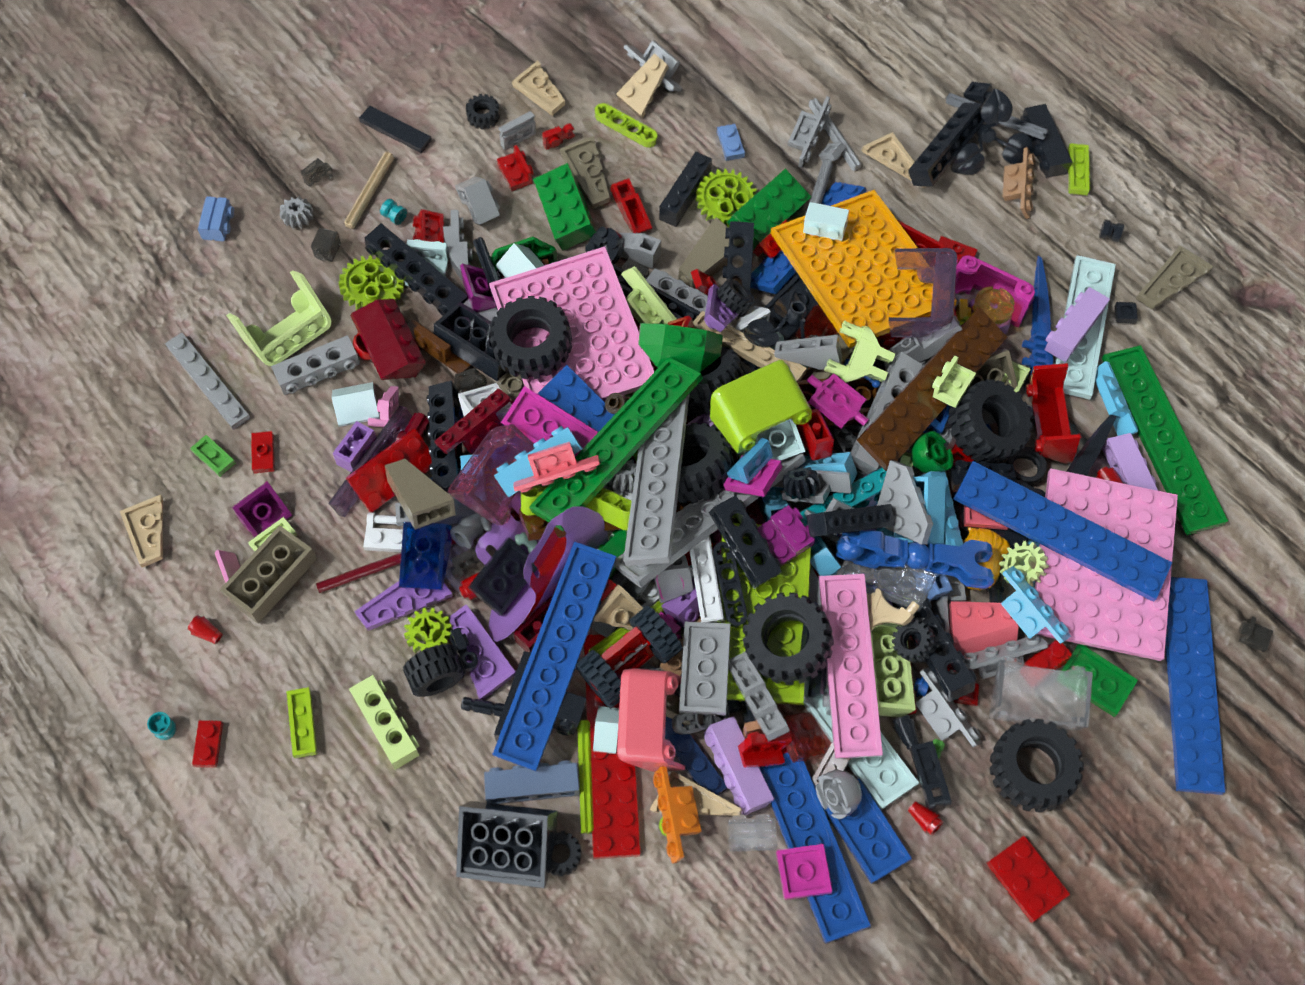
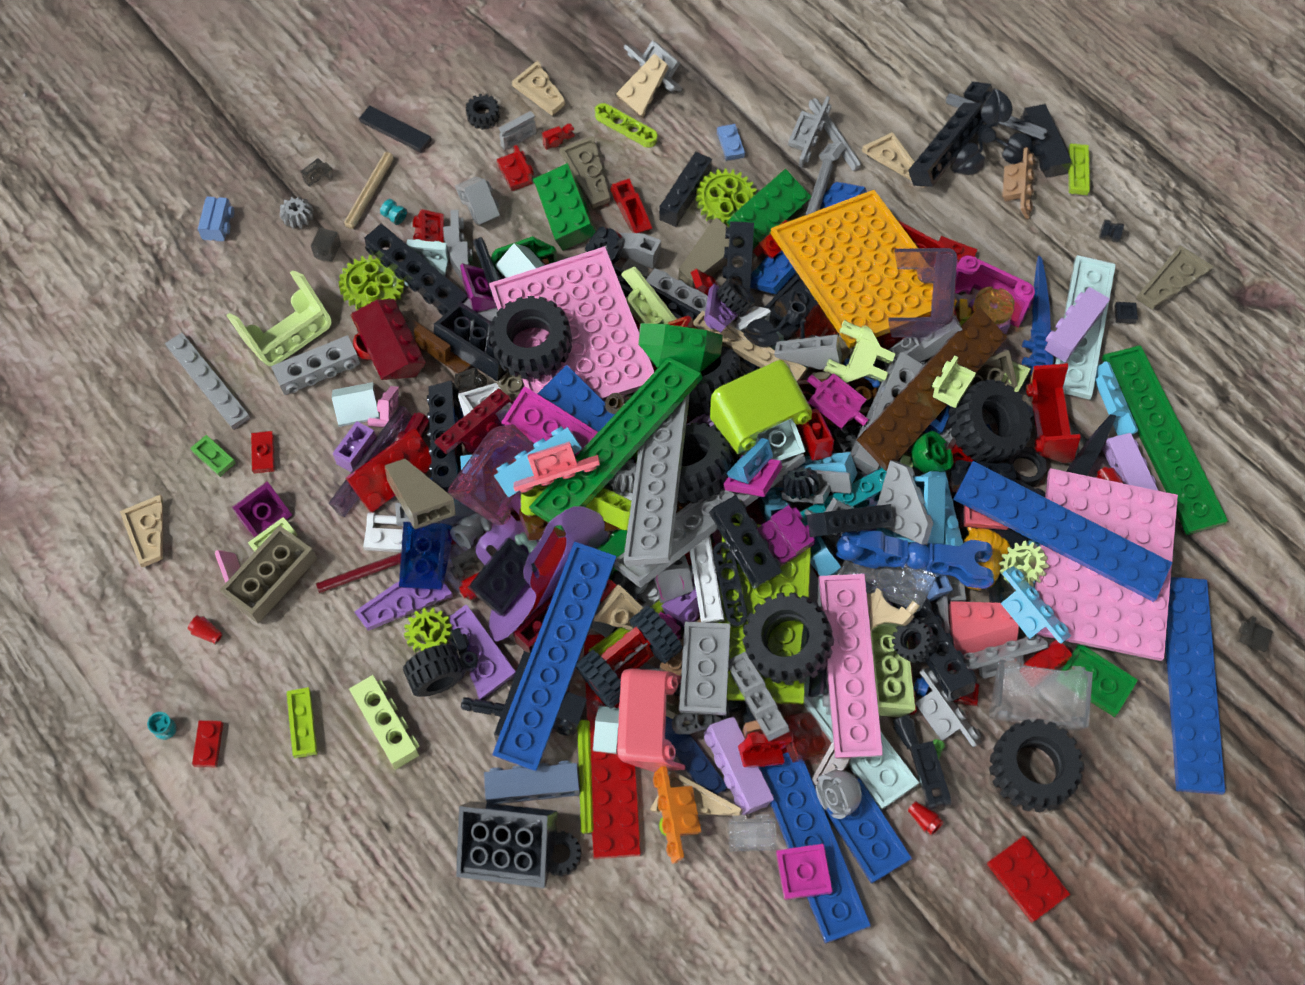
(826, 221): light aqua brick -> none

